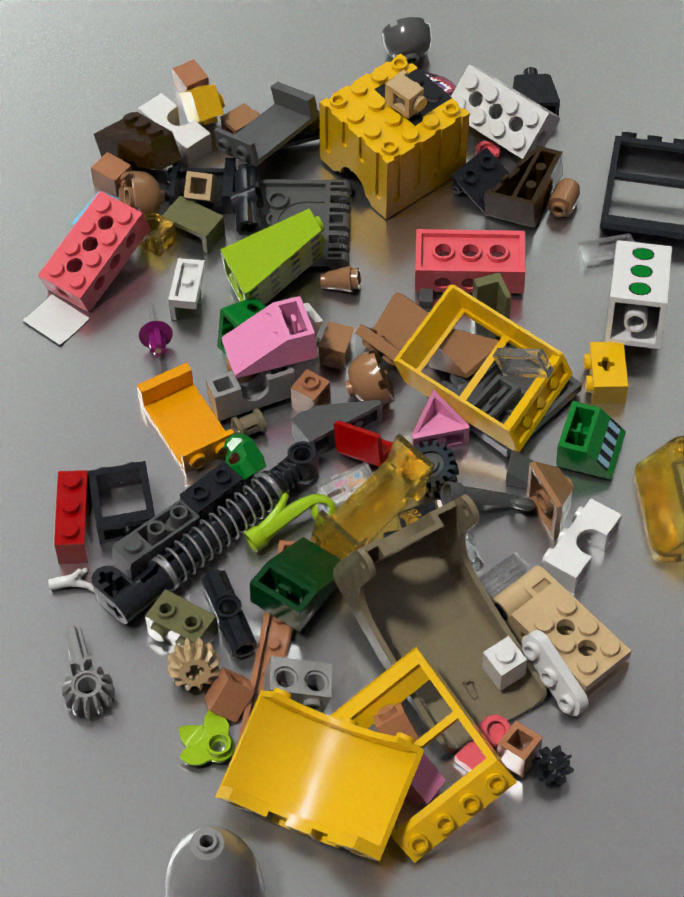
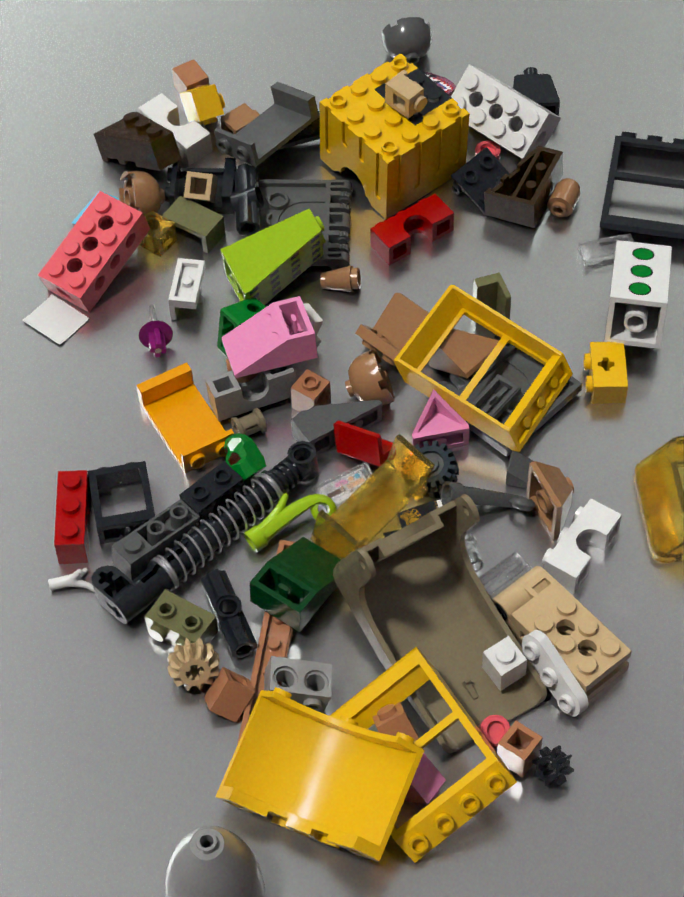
(84, 677): light grey gear -> none
(107, 173): nougat brick -> none
(202, 741): lime plate -> none
(337, 345): medium nougat brick -> none
(426, 298): dark grey piece -> none
(428, 216): none -> red arch
(463, 255): coral brick -> none
(469, 756): coral tile -> none
(523, 362): clear tile -> none
(590, 441): green slope -> none

